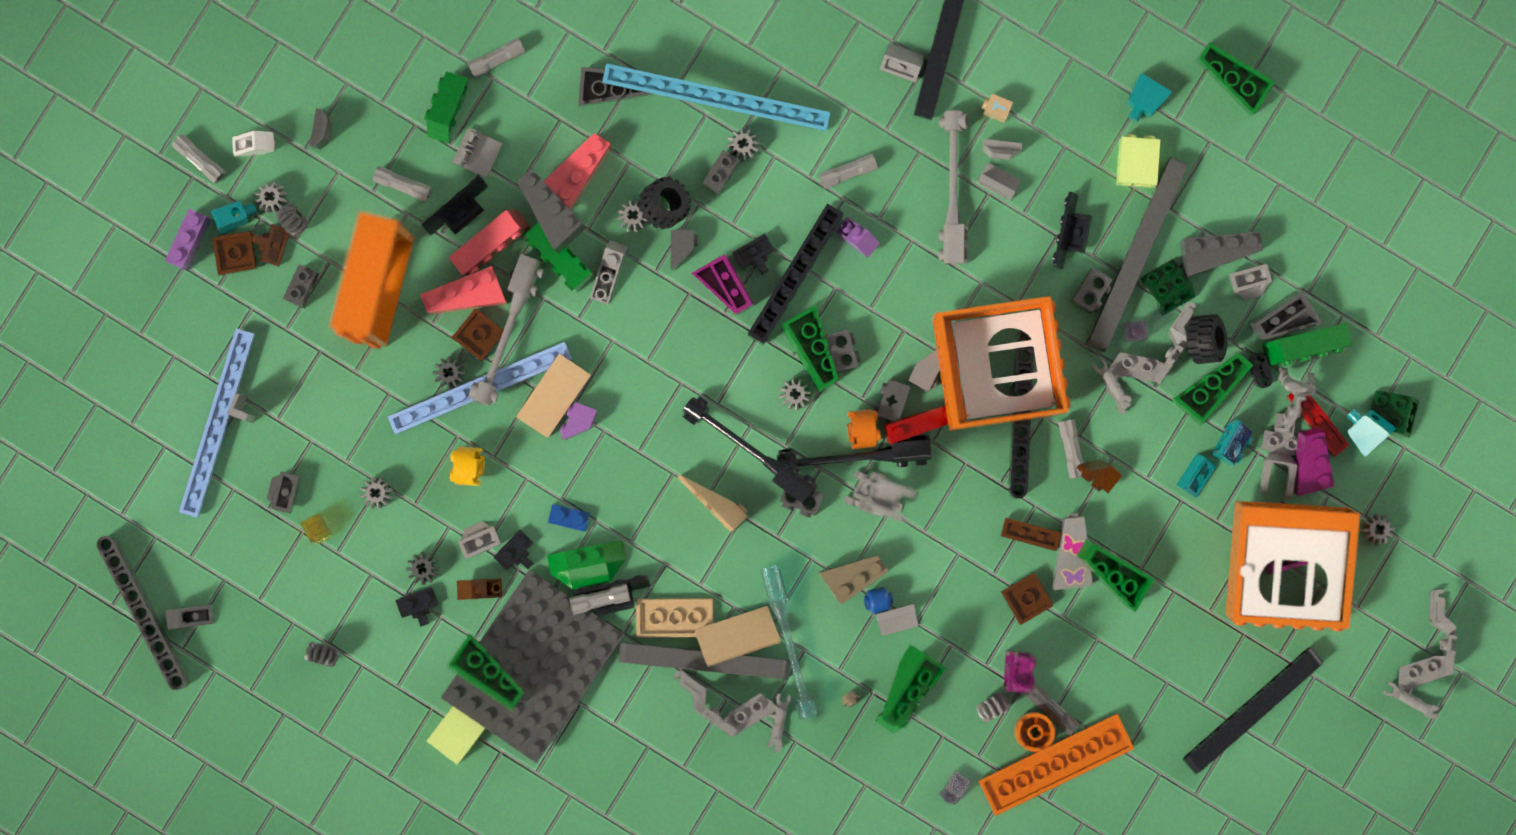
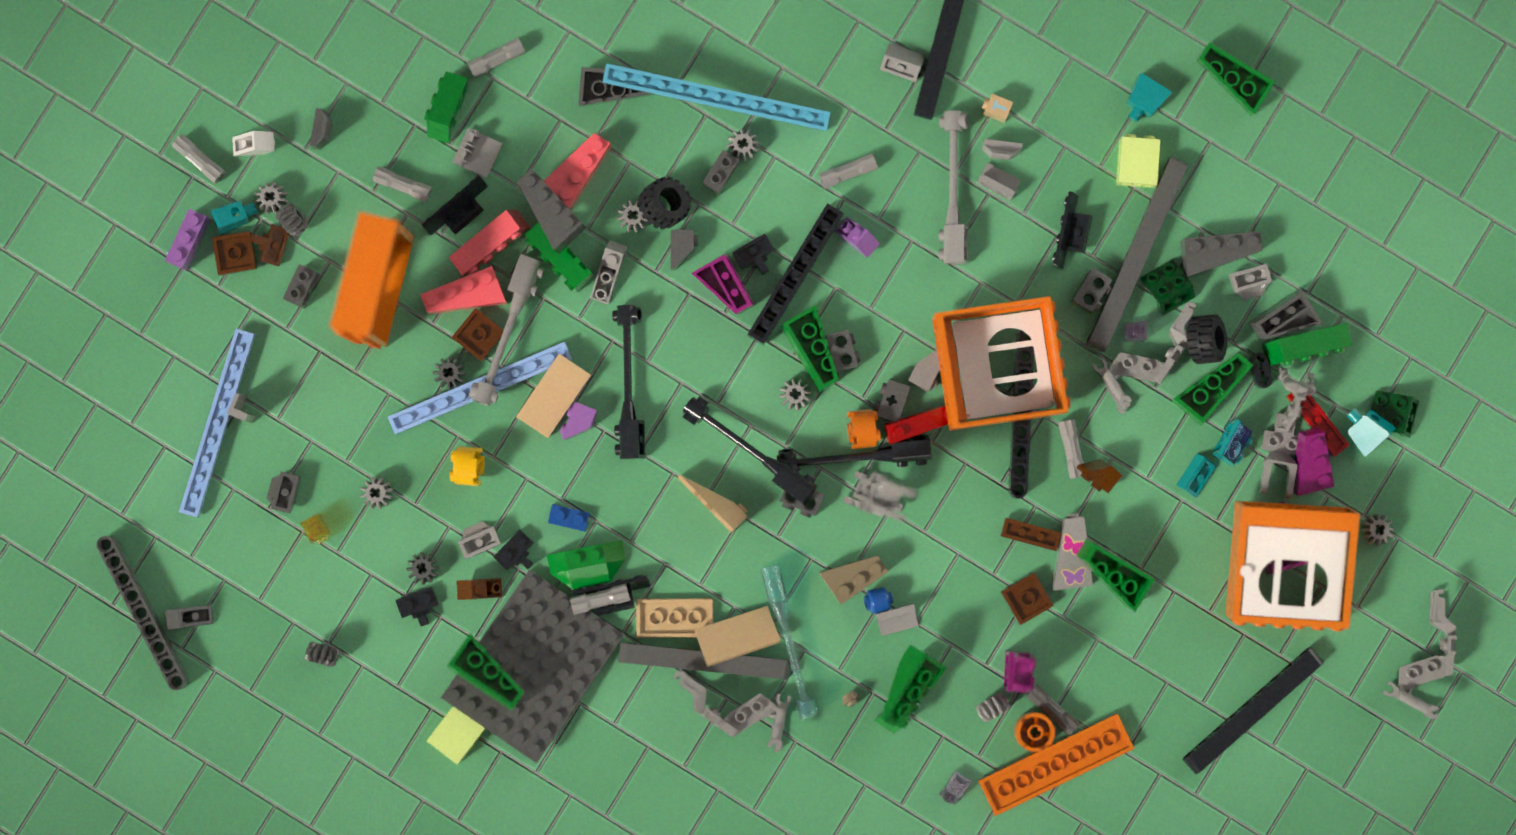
(630, 430): none -> black bar

